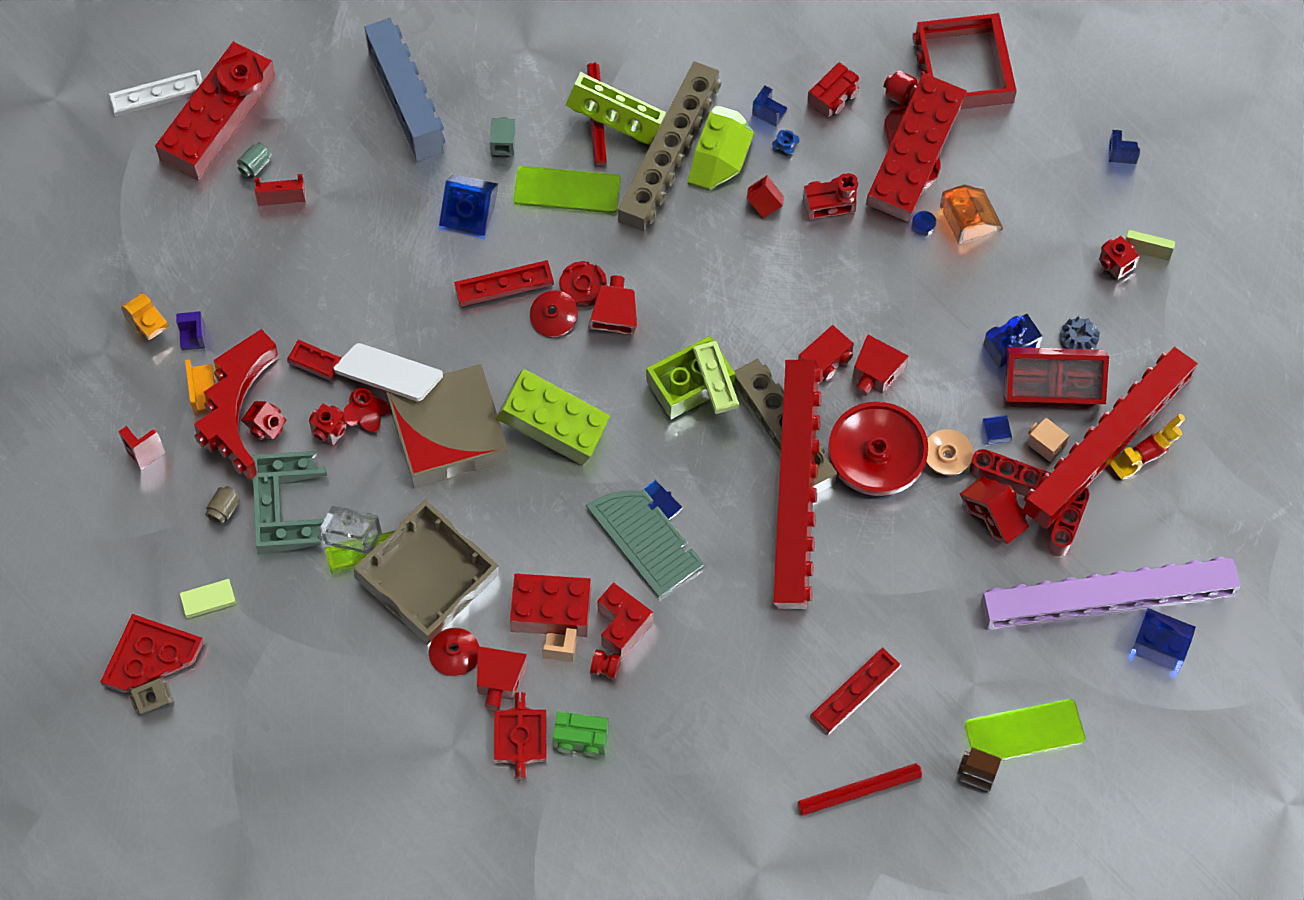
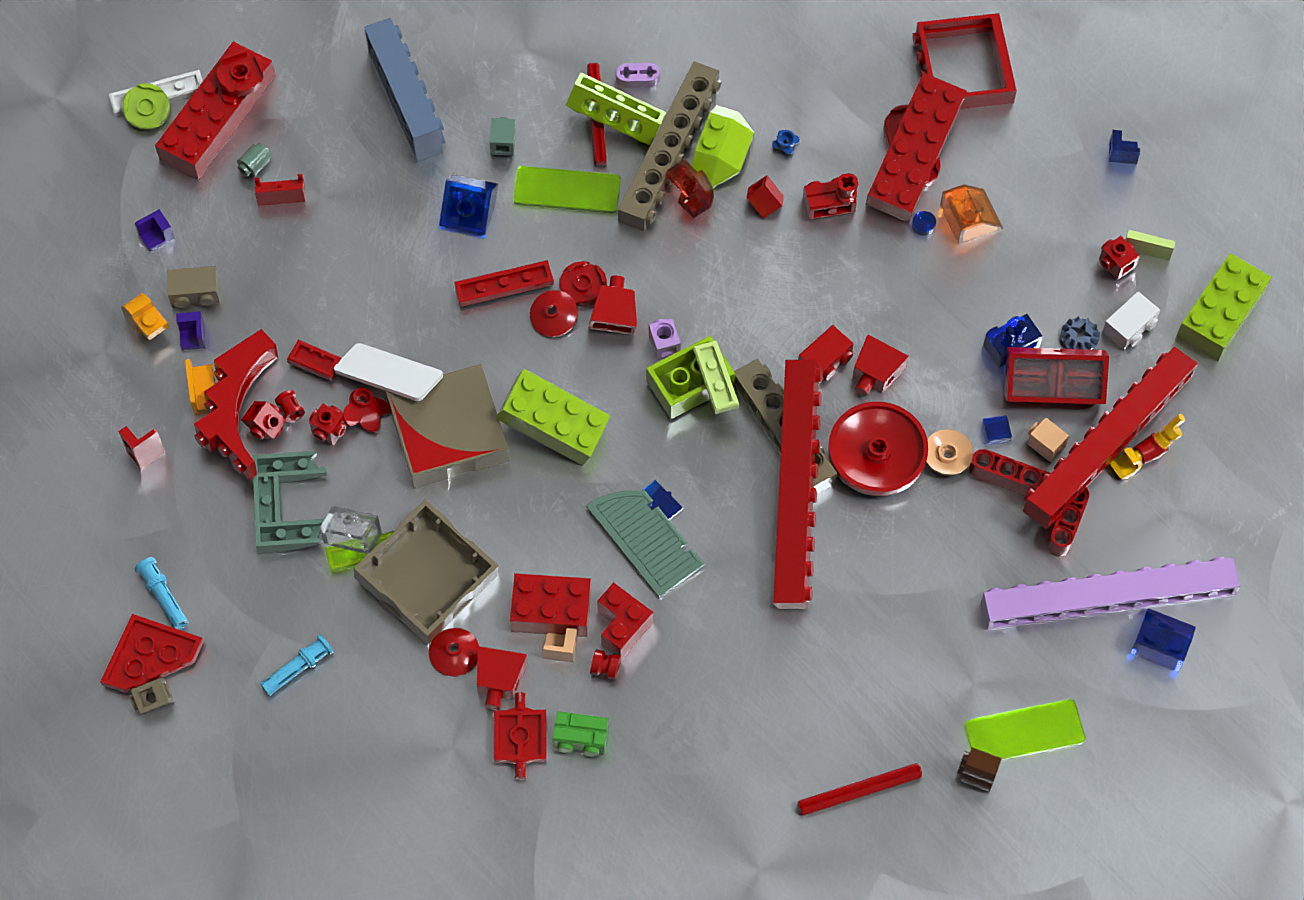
(146, 106): none -> lime tile
(154, 230): none -> dark purple panel
(157, 585): none -> medium azure pin
(193, 286): none -> dark tan brick
(208, 598): yellowish green tile -> none
(222, 505): dark tan brick -> none
(290, 406): none -> red bush
(306, 658): none -> medium azure pin
(638, 75): none -> lavender beam
(664, 347): none -> lavender brick
(695, 188): none -> clear red brick
(768, 109): clear blue panel -> none
(833, 90): red brick -> none
(855, 691): red tile -> none
(900, 87): red head -> none
(998, 508): red brick -> none
(1131, 321): none -> white brick
(1224, 306): none -> lime brick

